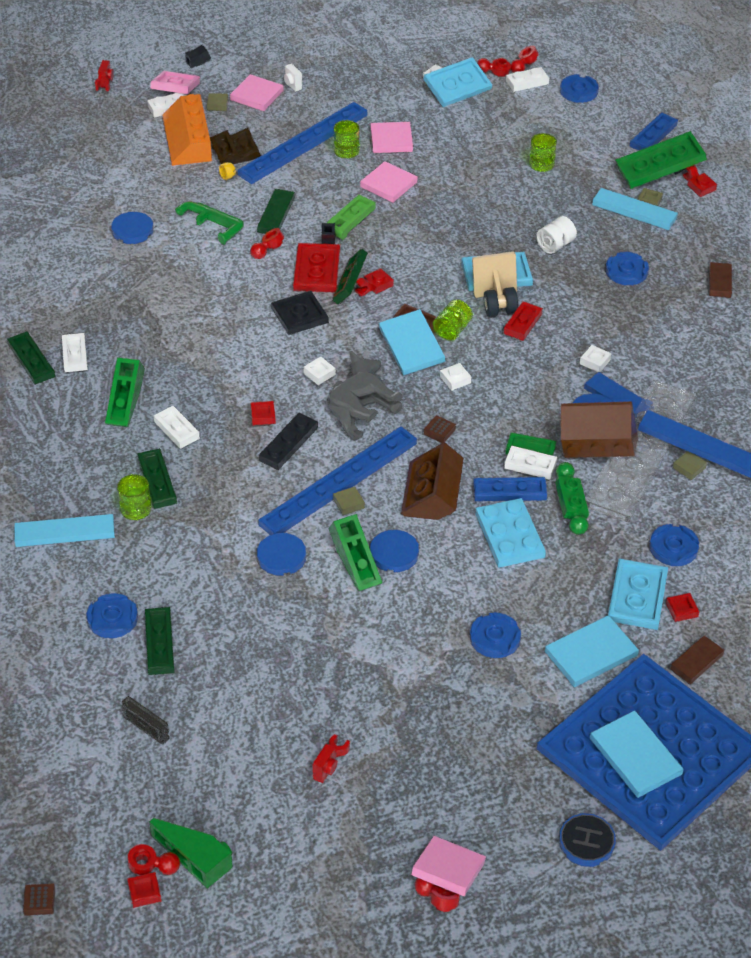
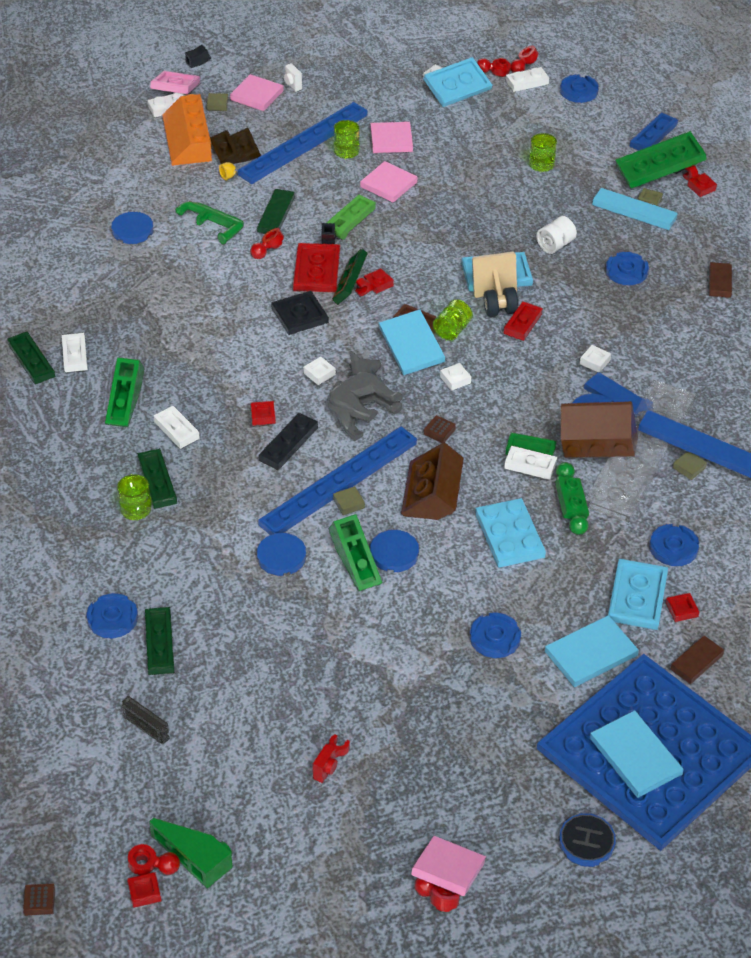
(64, 530): medium azure tile -> none
(105, 74): red plate -> none
(510, 489): blue tile -> none

